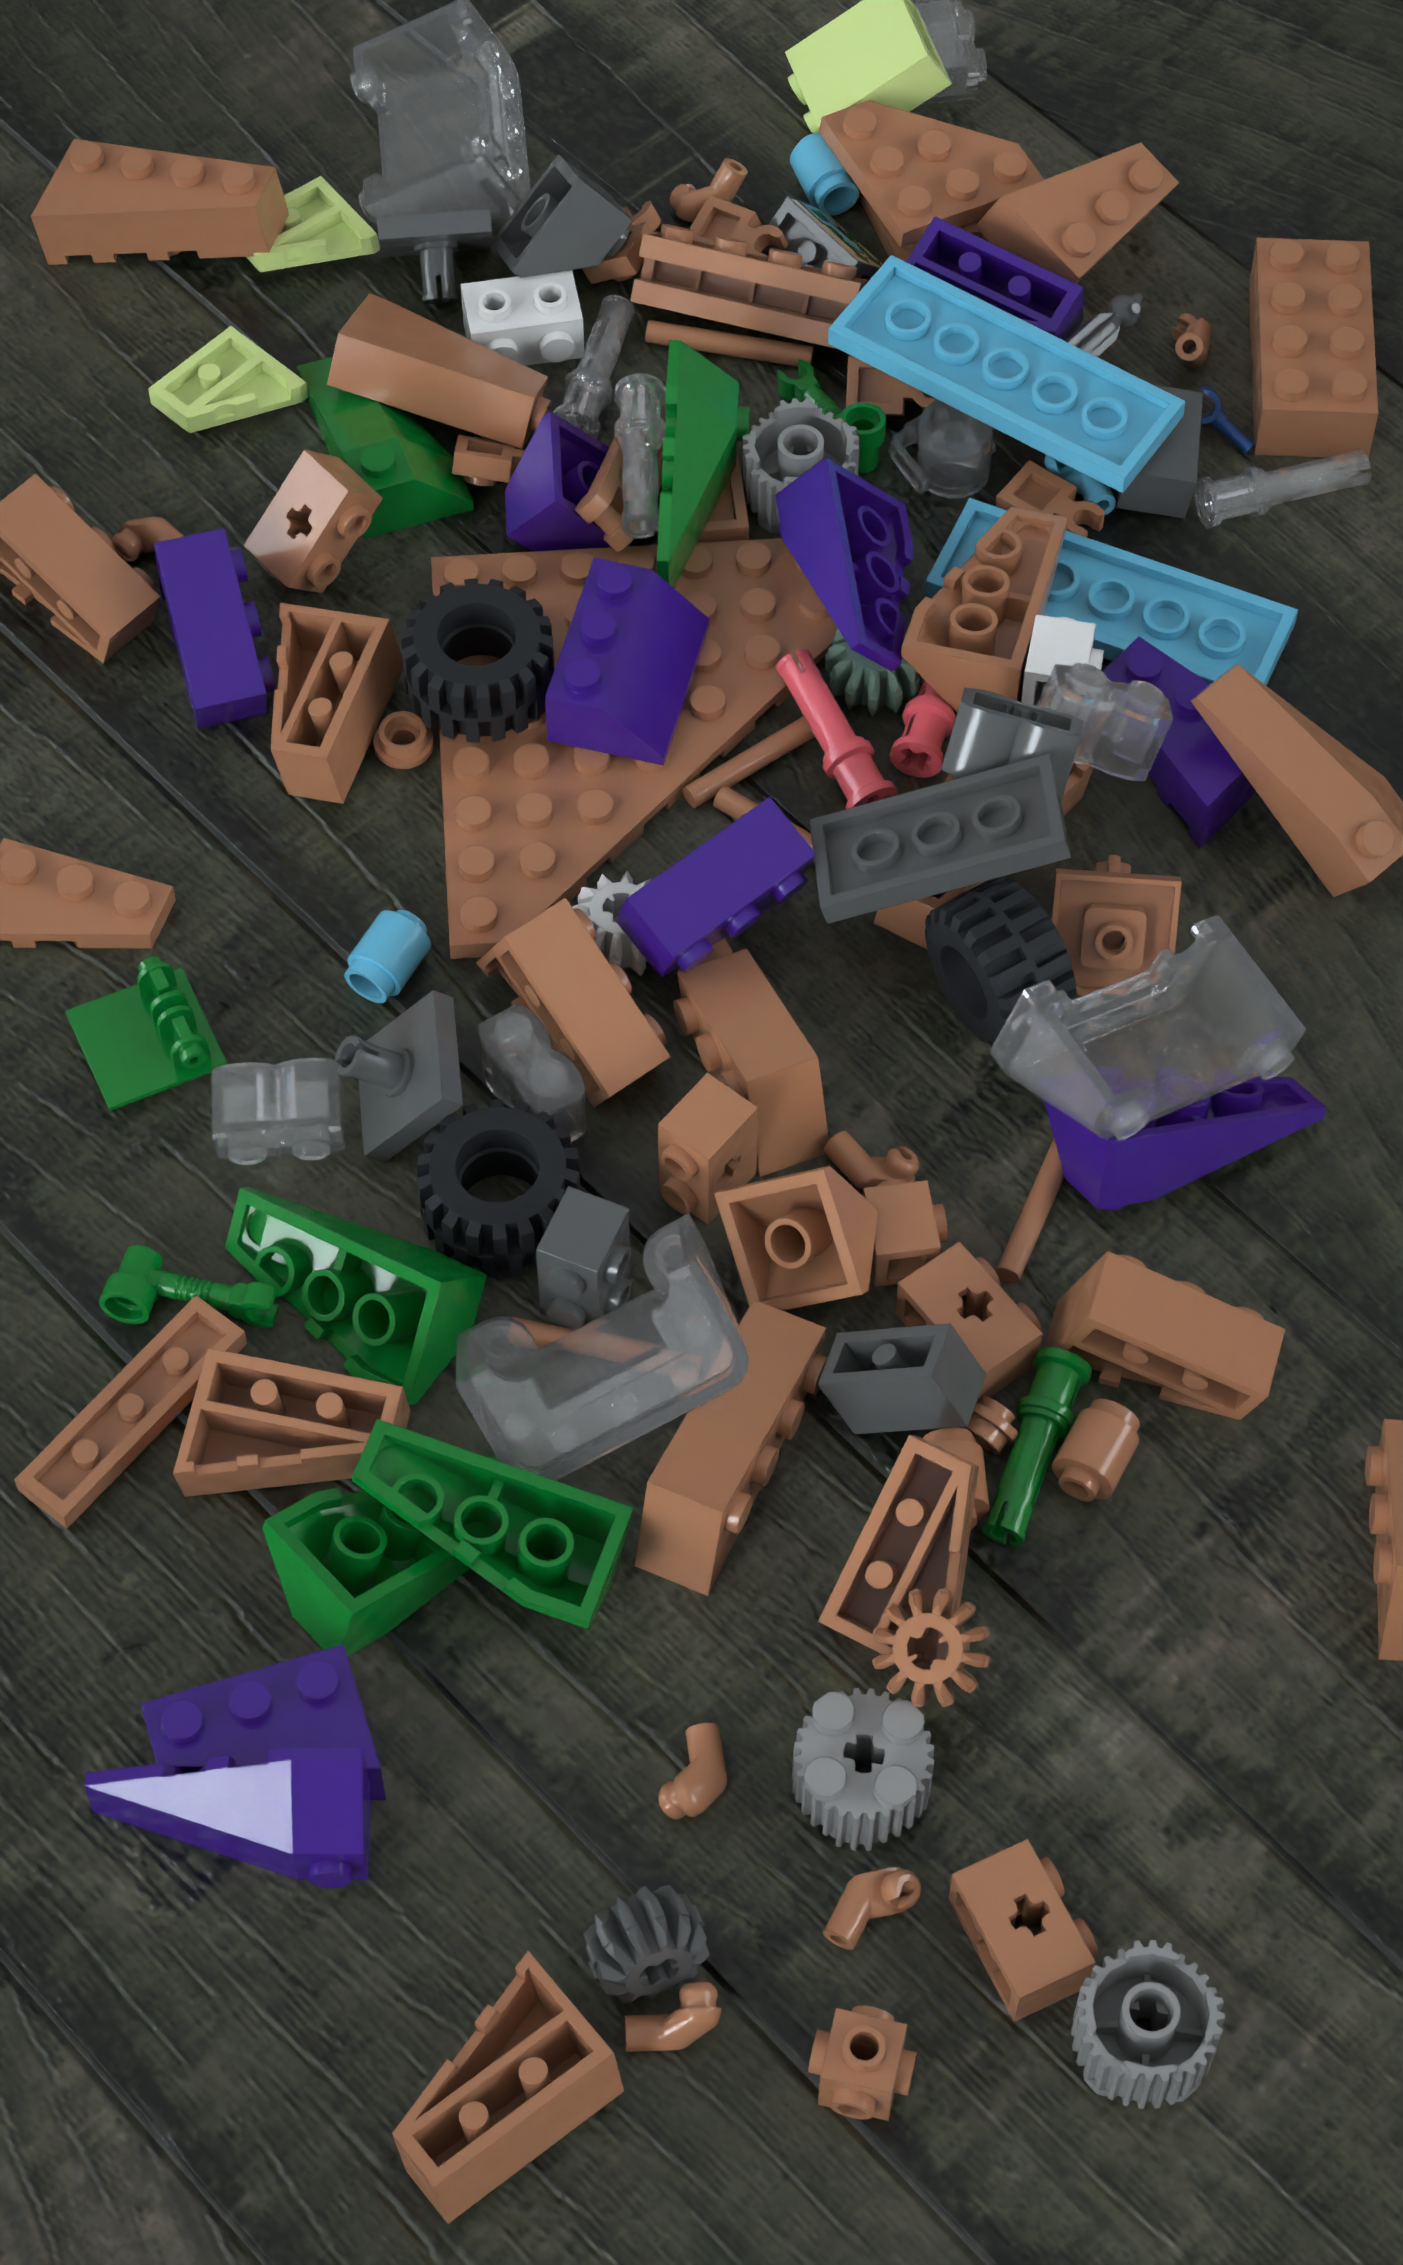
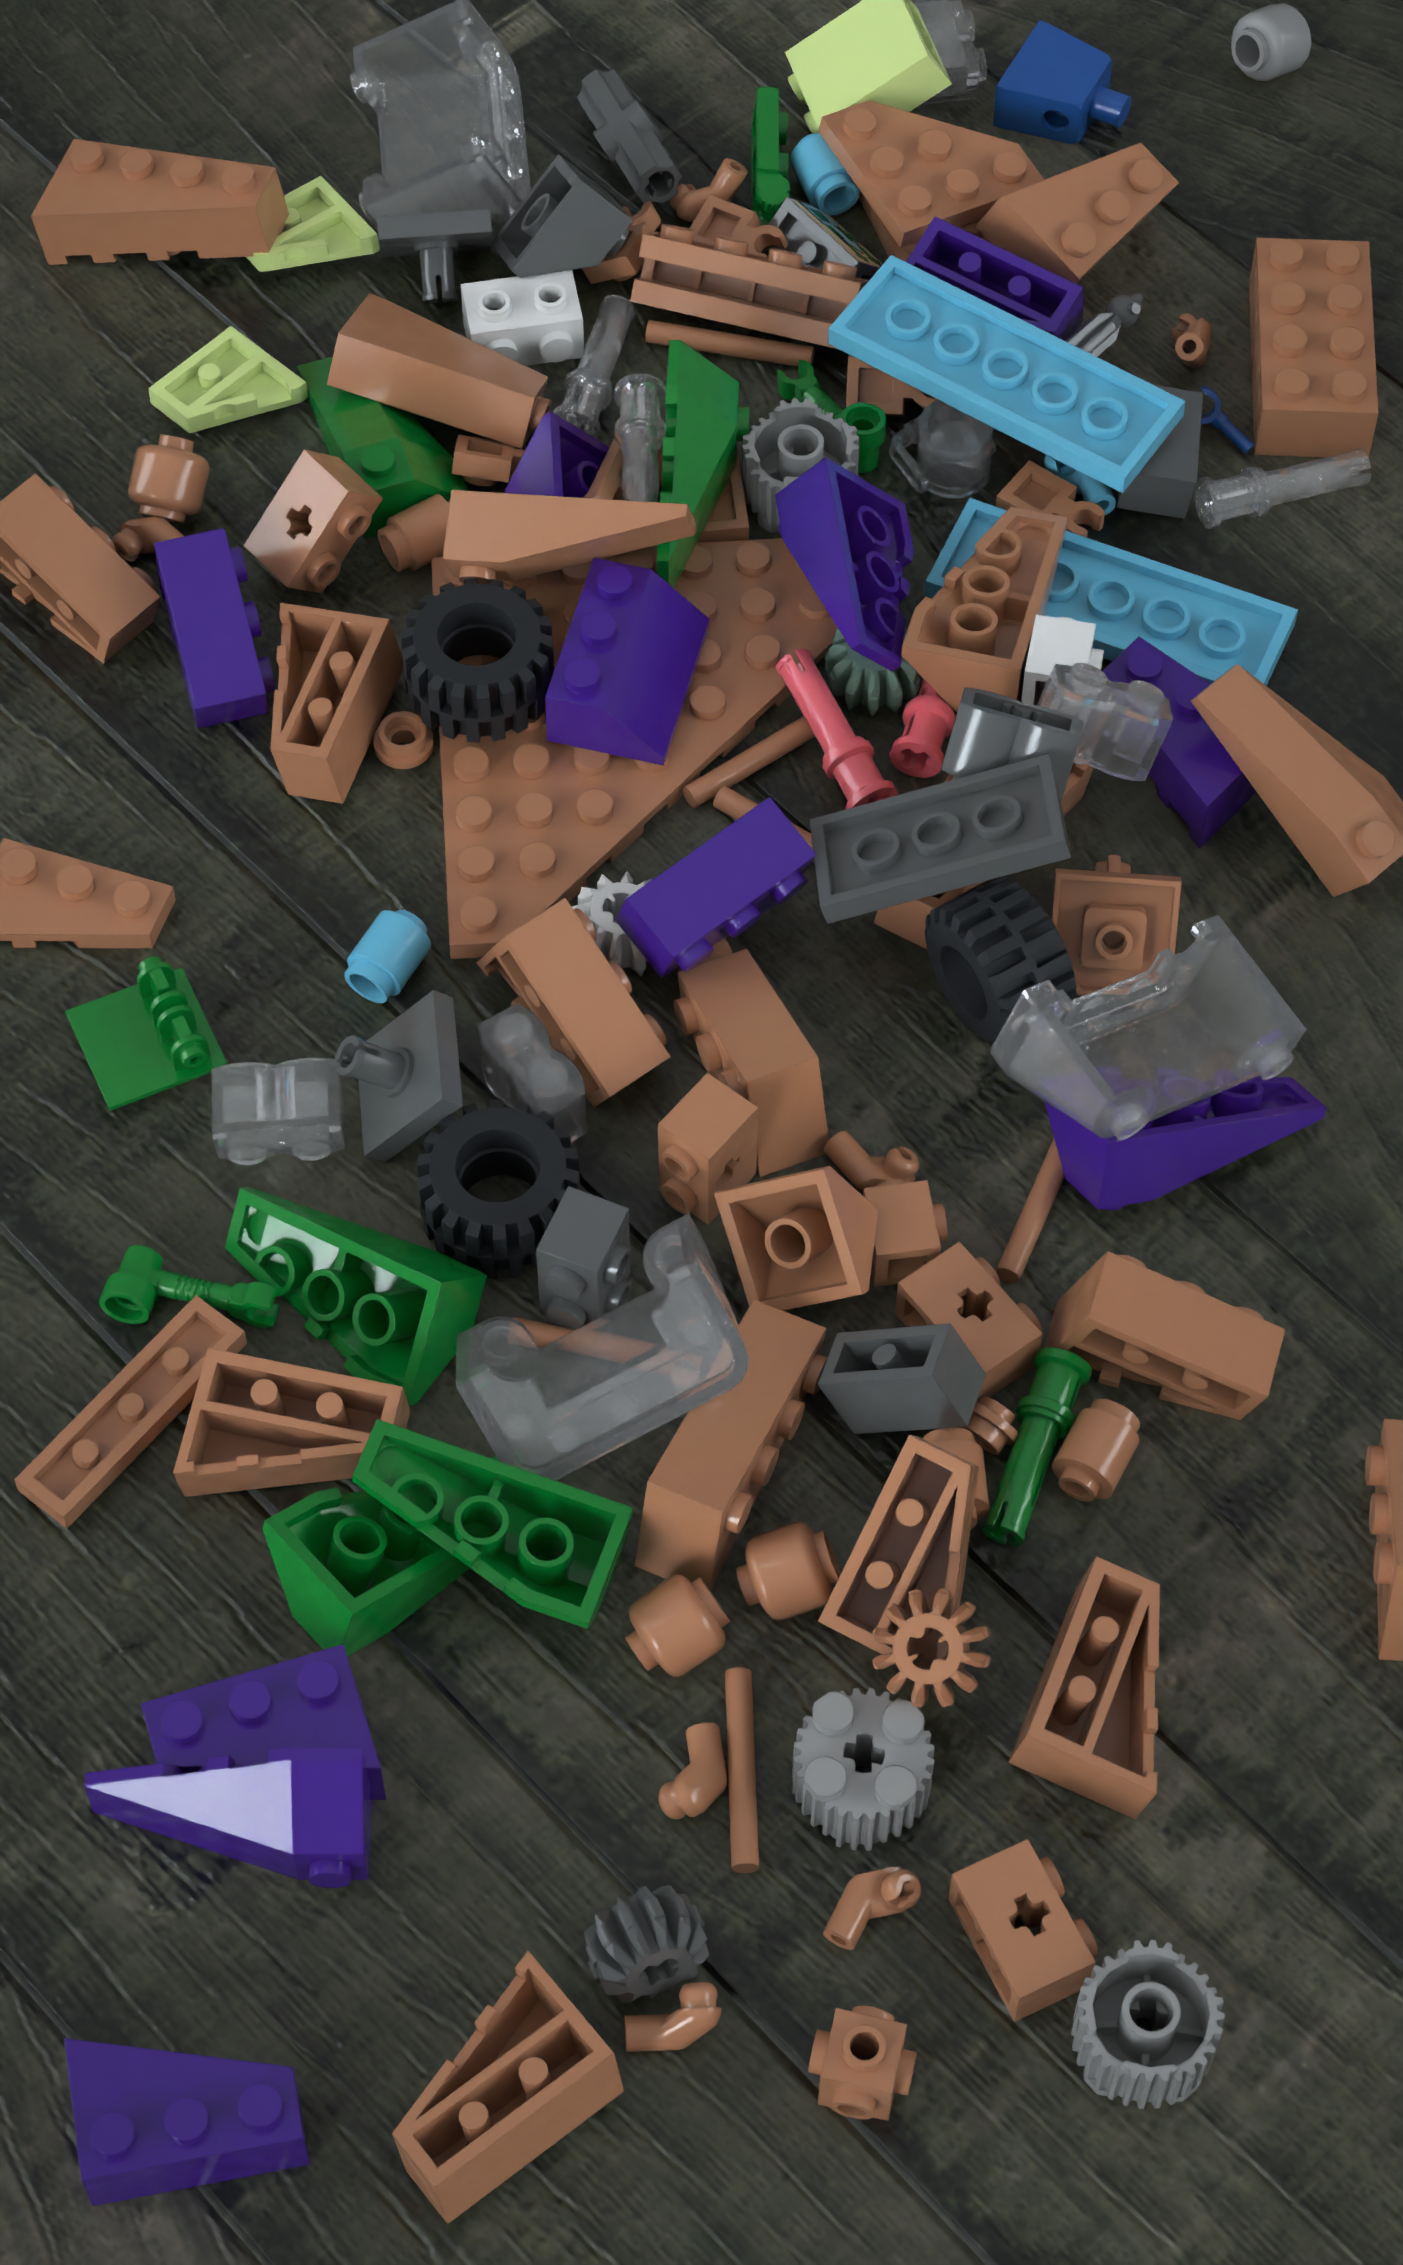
(168, 479): none -> nougat head
(178, 2119): none -> dark purple wedge
(415, 534): none -> nougat brick
(536, 534): none -> nougat wedge
(629, 136): none -> dark grey piece
(677, 1626): none -> nougat head
(741, 1770): none -> nougat bar
(768, 165): none -> green hinge
(789, 1570): none -> nougat head
(1057, 88): none -> blue torso
(1097, 1694): none -> nougat wedge
(1271, 42): none -> light grey head

